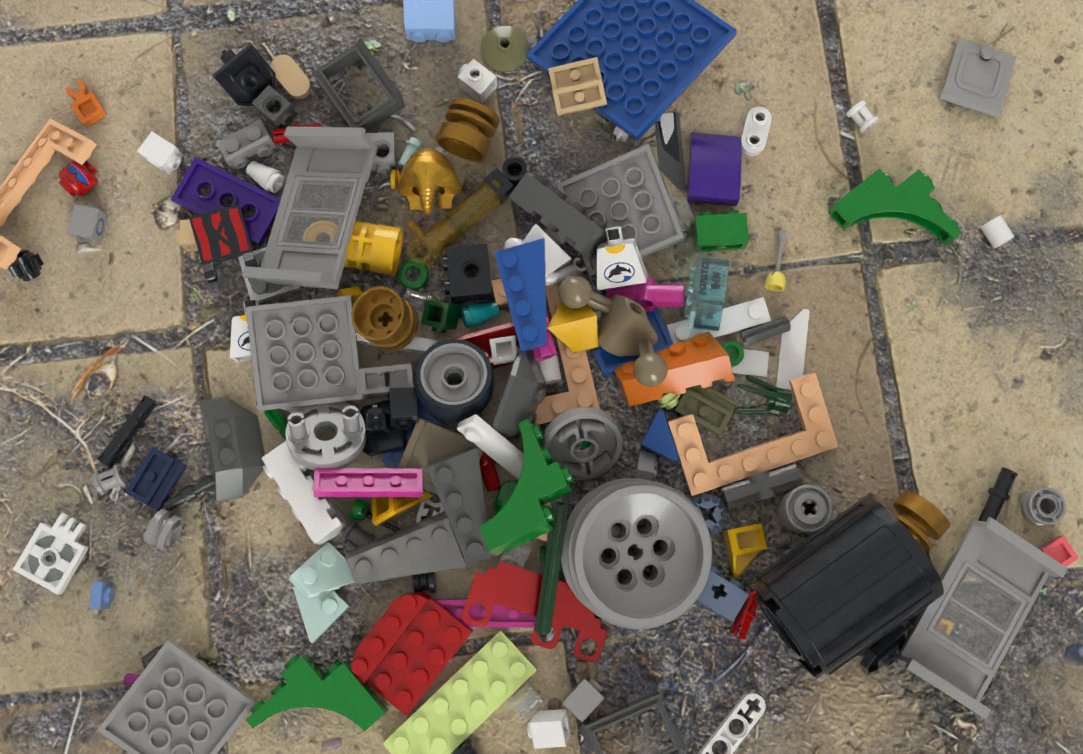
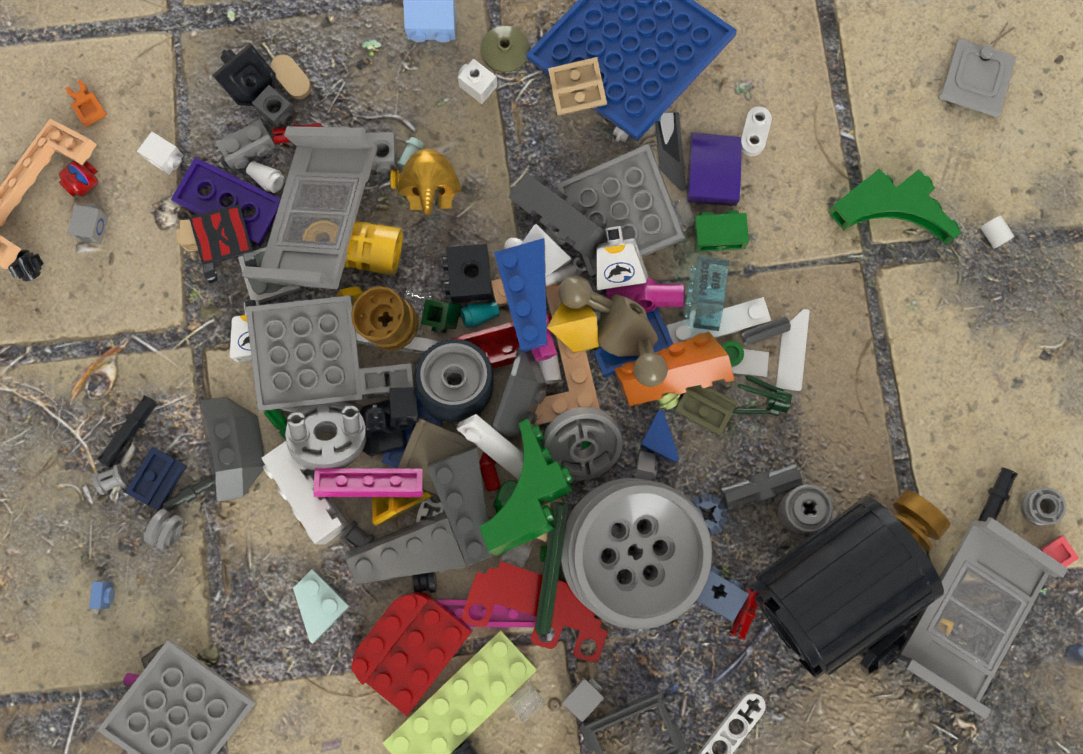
(53, 554): white piece -> none
(310, 688): green arch -> none
(322, 572): light aqua wing -> none
(361, 511): green hinge -> none
(370, 120): dark grey piece -> none
(416, 285): green piece -> none
(467, 129): pearl gold wheel -> none
(494, 190): clear yellow piece -> none
(504, 349): white slope -> none
(549, 729): white brick -> none
(707, 475): light nougat plate -> none
(743, 547): yellow slope -> none
(776, 280): hinge -> none
(870, 119): white bush -> none

